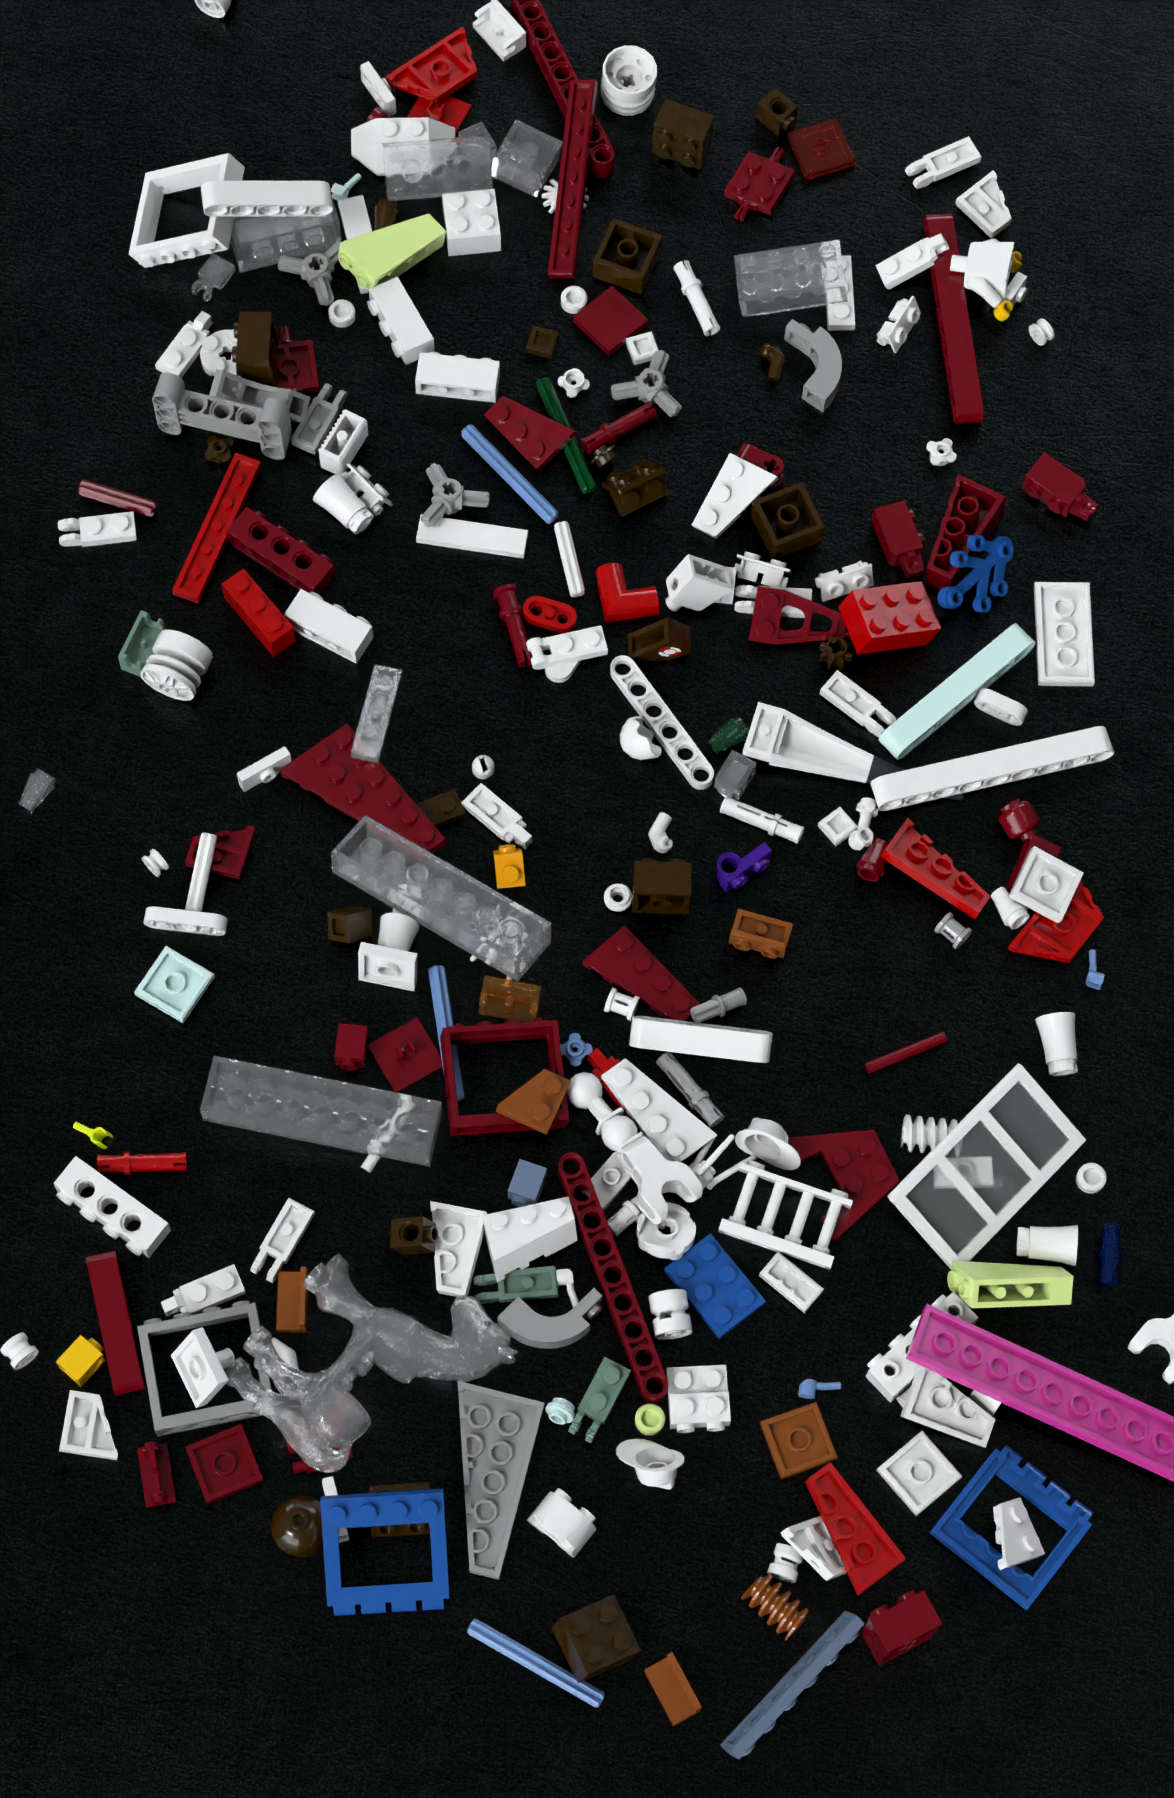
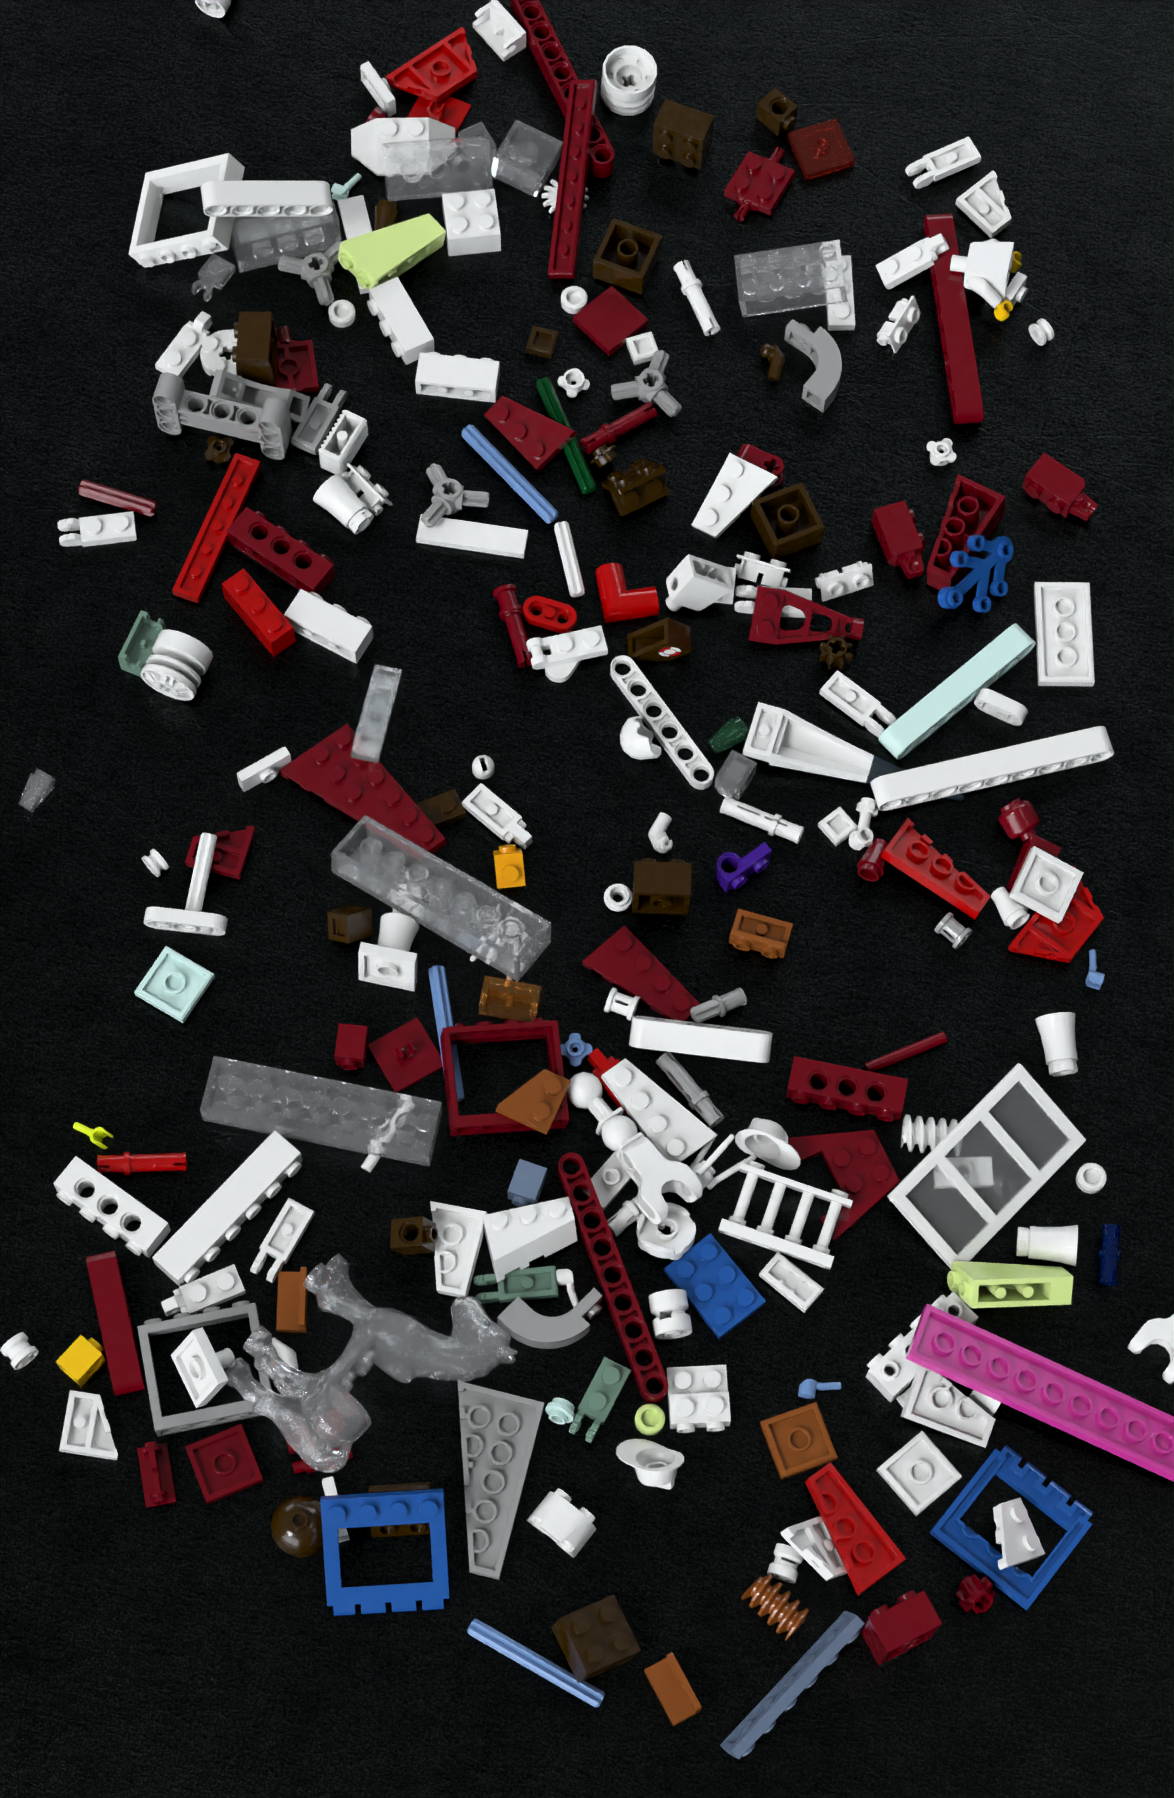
(227, 1209): none -> white brick
(860, 1081): none -> dark red brick
(889, 617): red brick -> none
(975, 1594): none -> dark red gear

